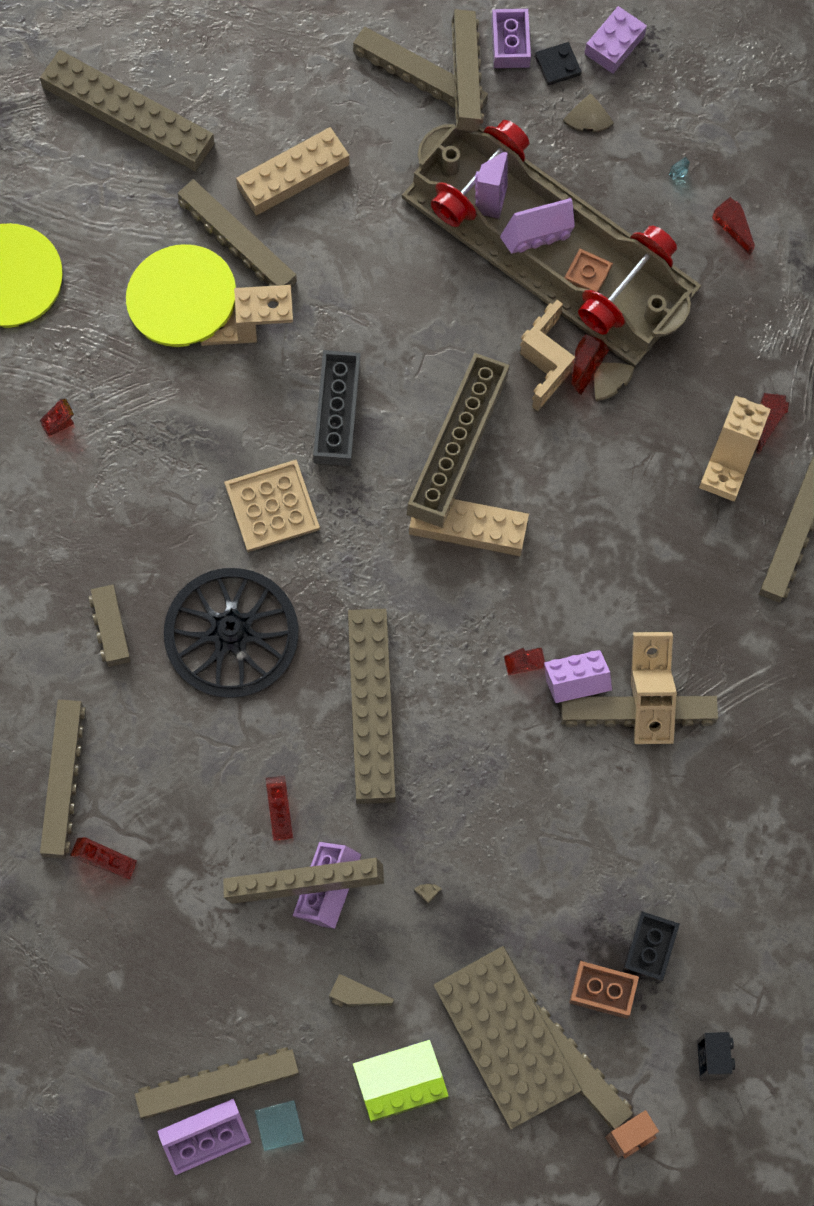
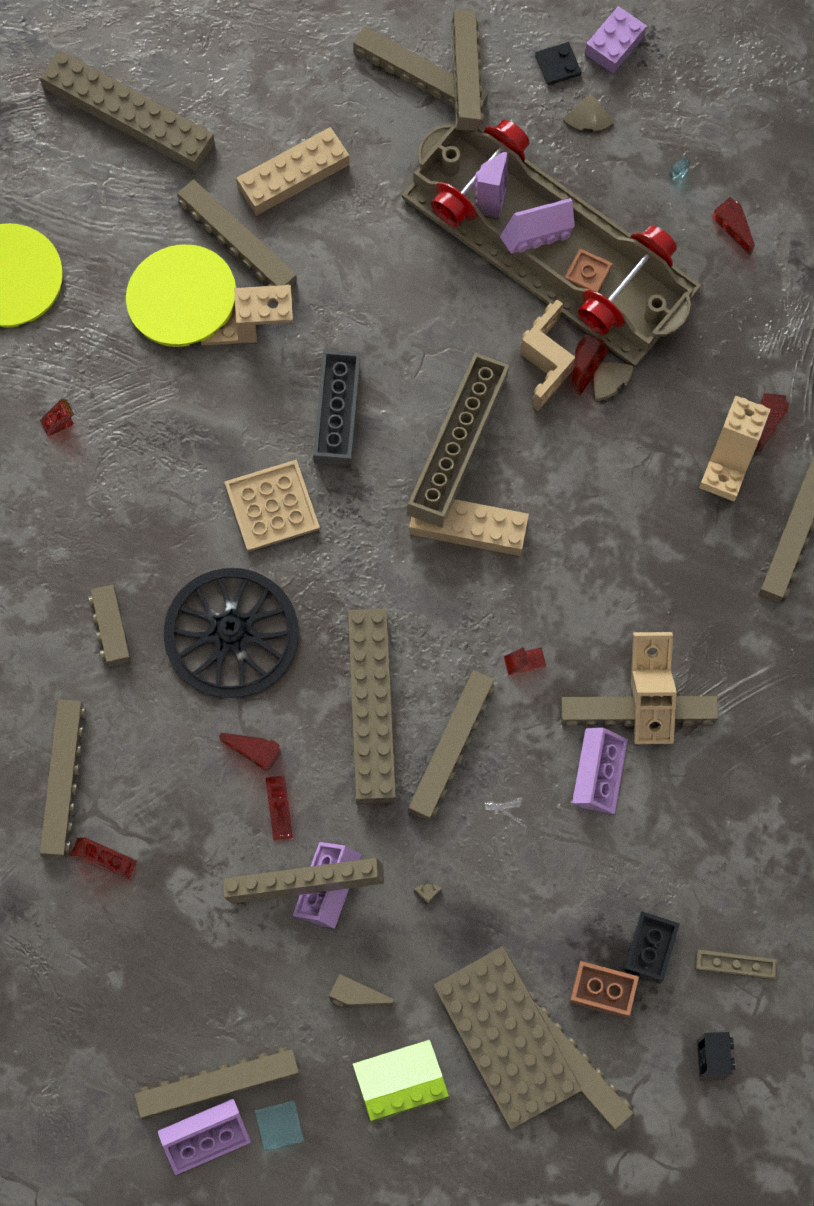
(257, 750): none -> clear red slope
(451, 745): none -> dark tan brick
(501, 807): none -> clear plant
(511, 38): lavender brick -> none
(577, 676): lavender brick -> none
(600, 770): none -> lavender slope
(634, 1132): nougat brick -> none
(736, 964): none -> dark tan tile

